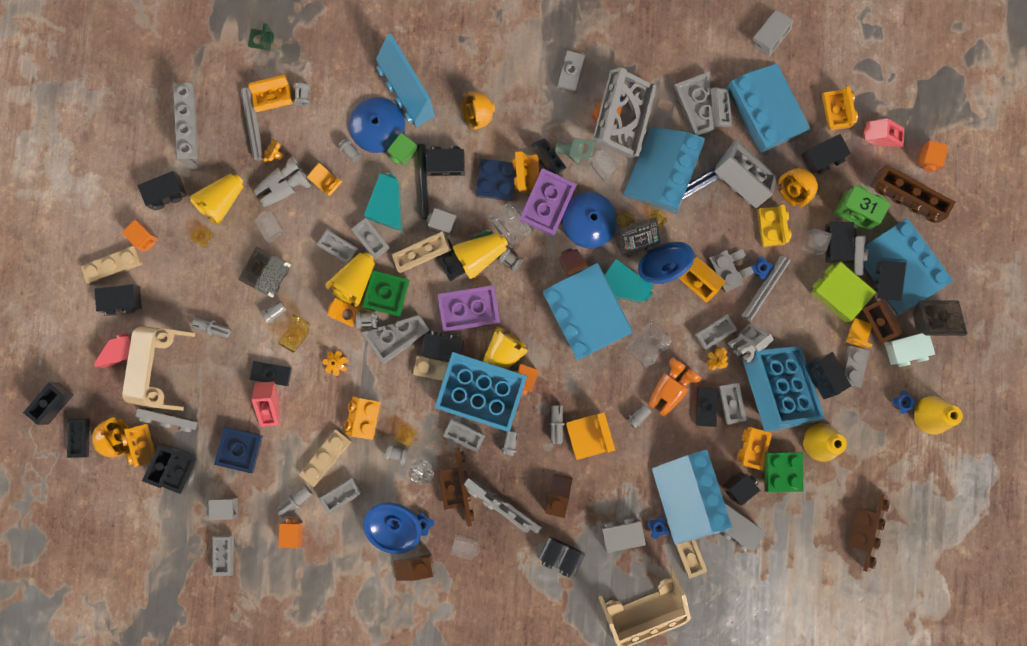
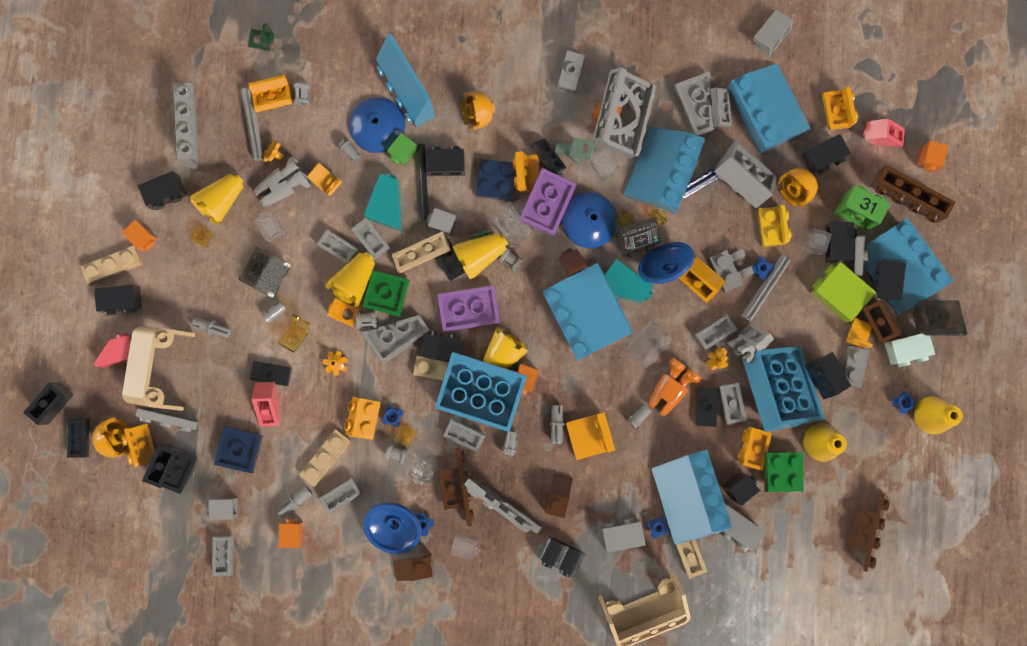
(387, 417): none -> blue plate

